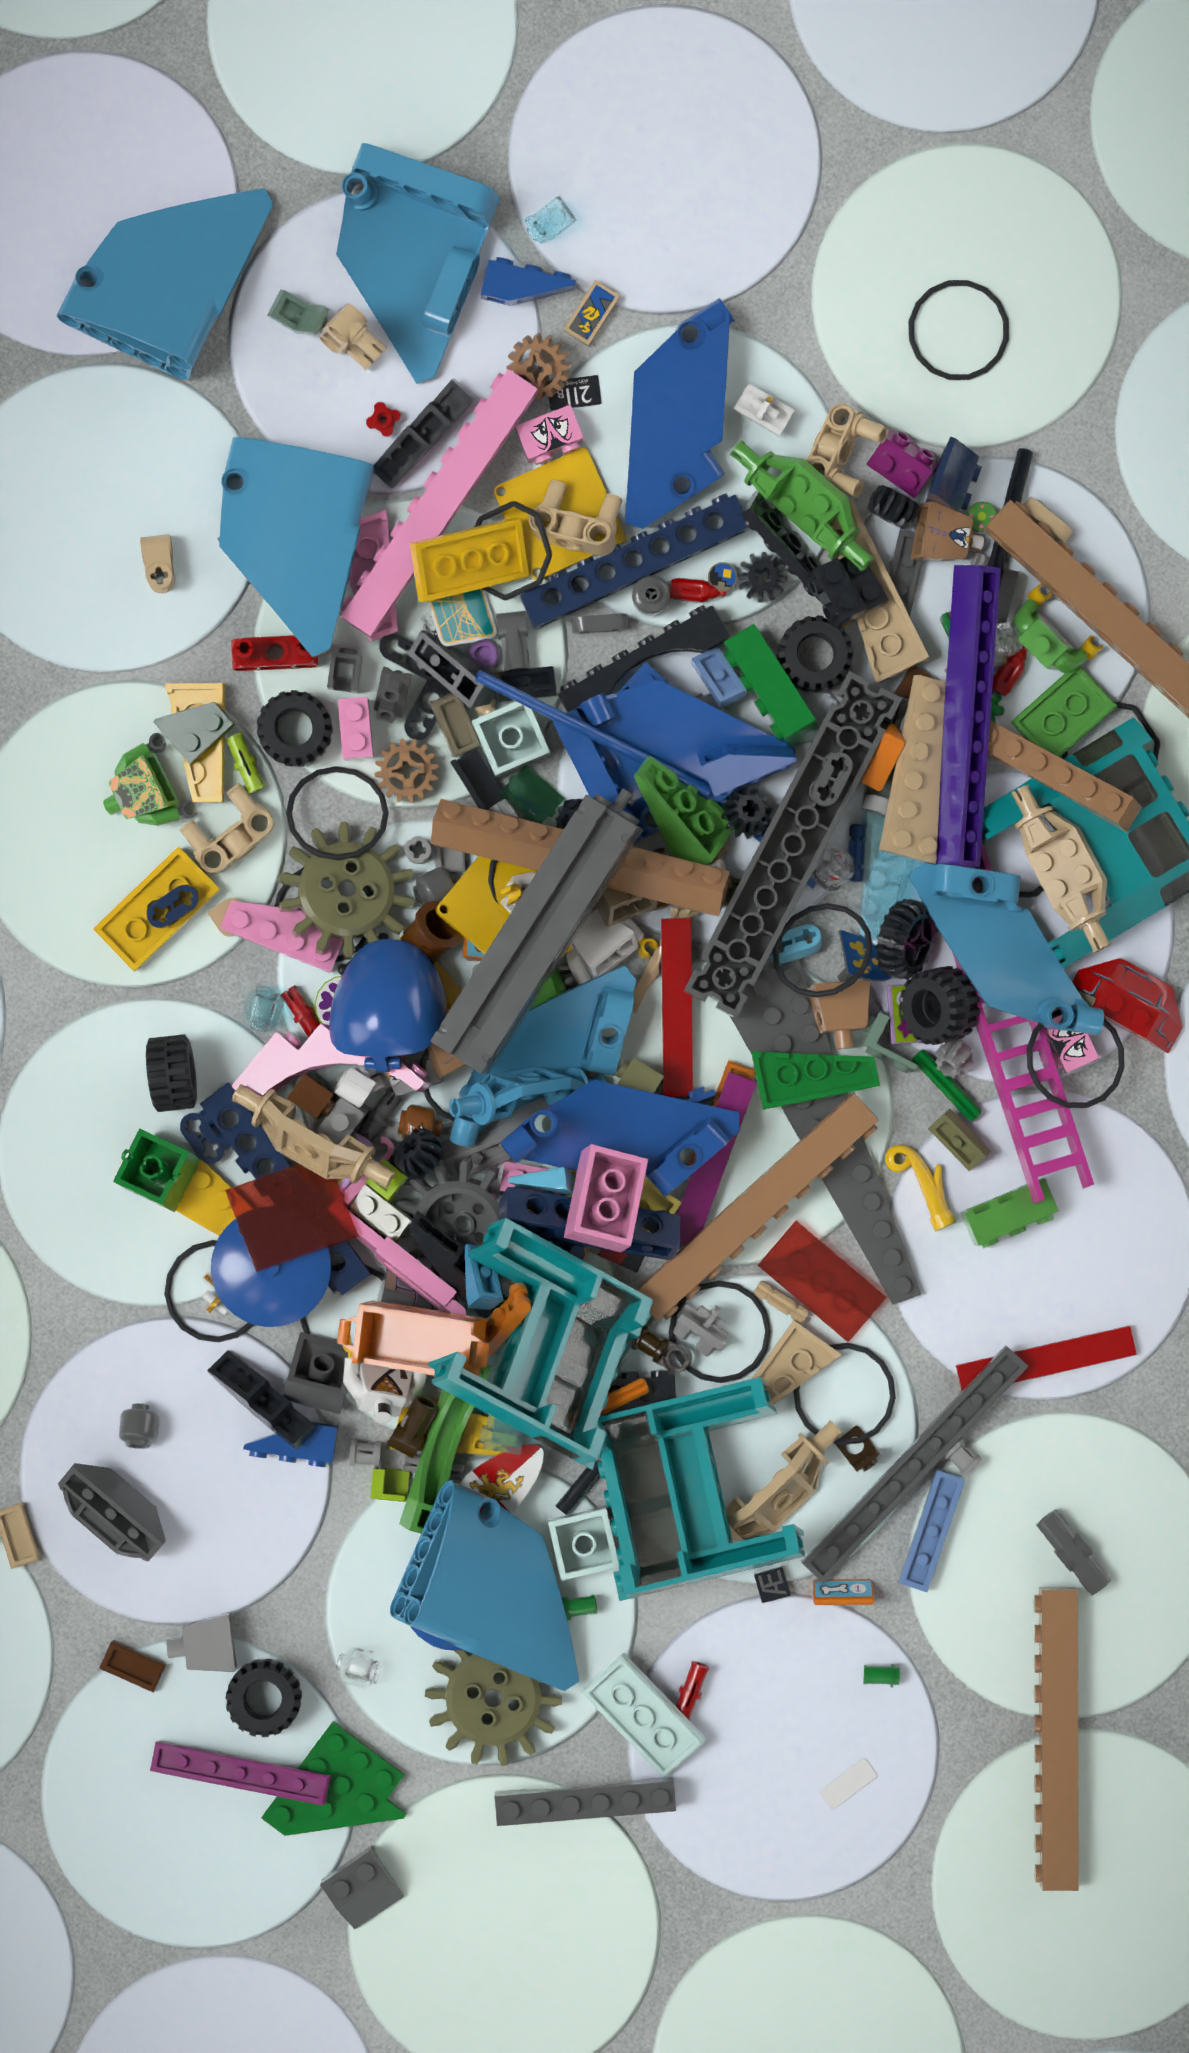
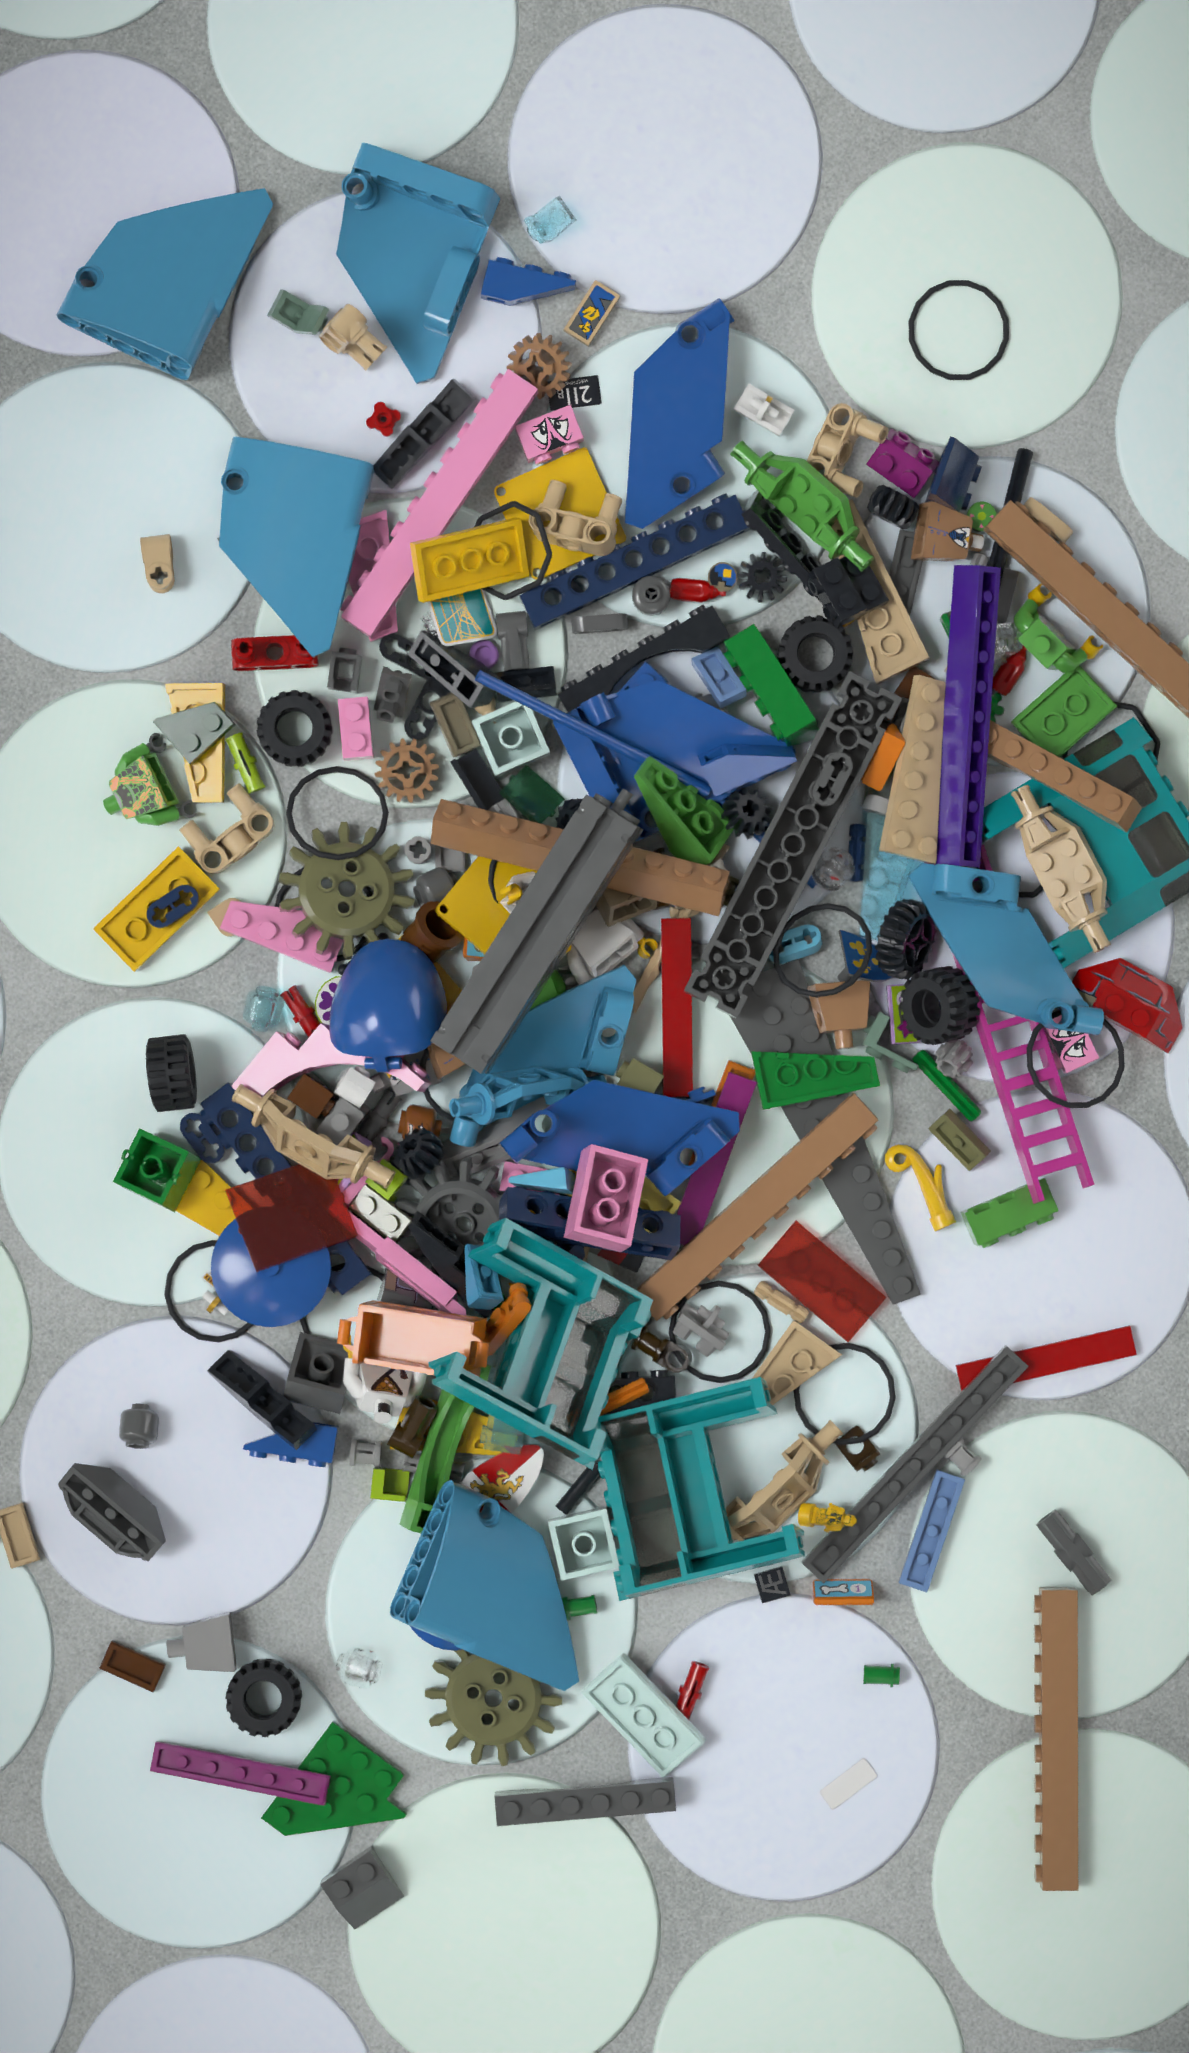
(832, 1518): none -> yellow piece

